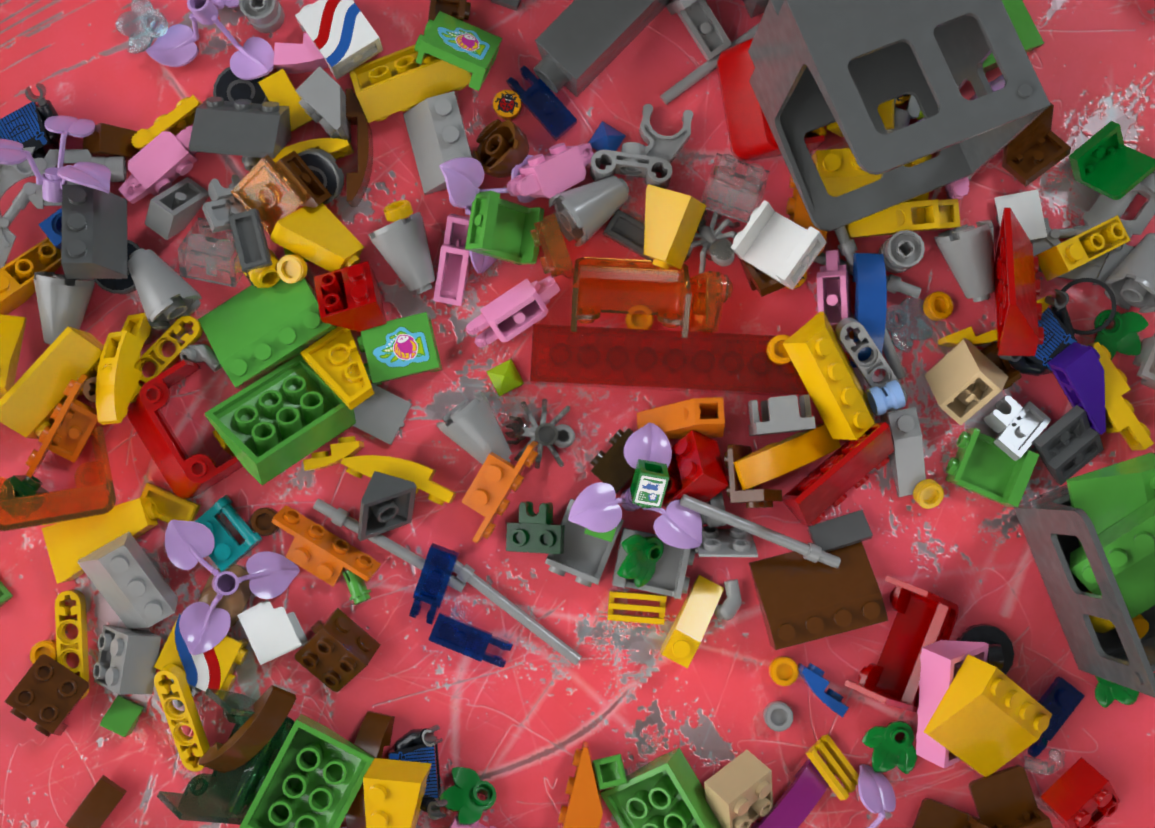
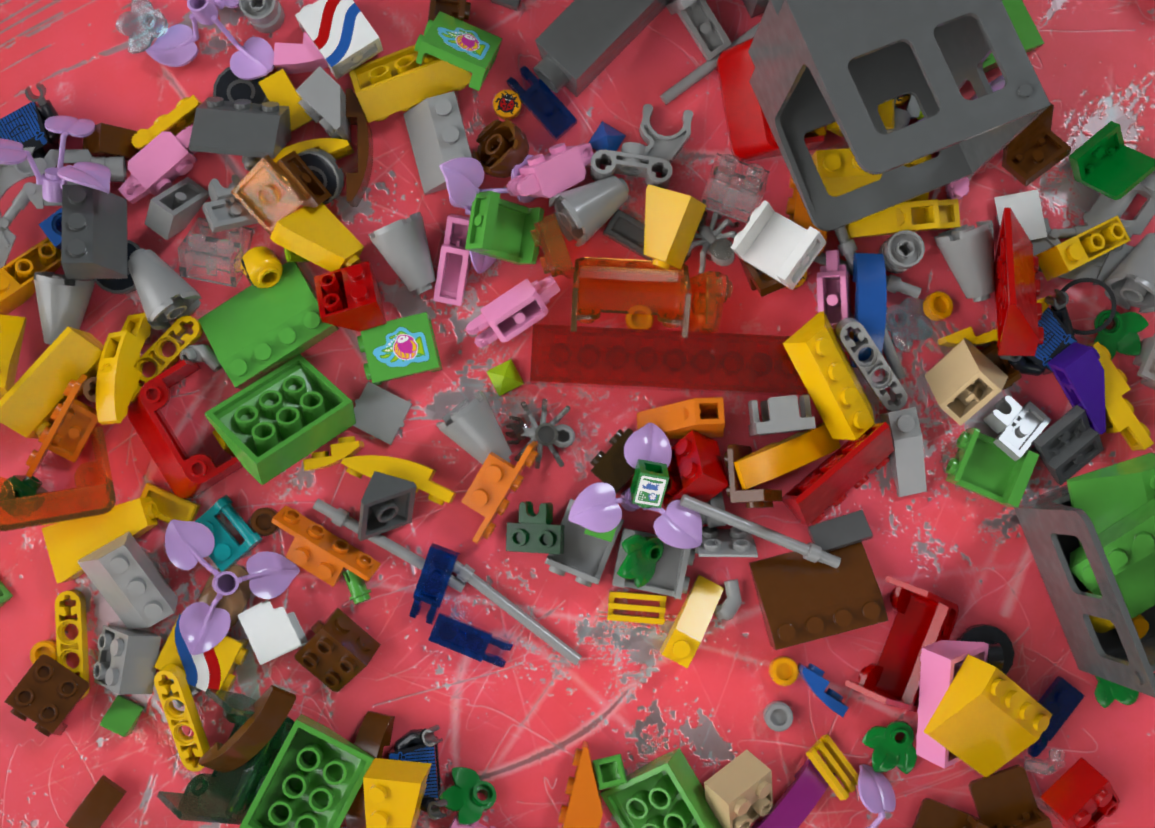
(250, 240): dark grey tile -> none
(291, 268): yellow tile -> none
(340, 366): yellow wing -> none
(398, 210): yellow tile -> none
(777, 351): light orange tile -> none
(886, 398): light blue wheel -> none
(928, 493): yellow tile -> none

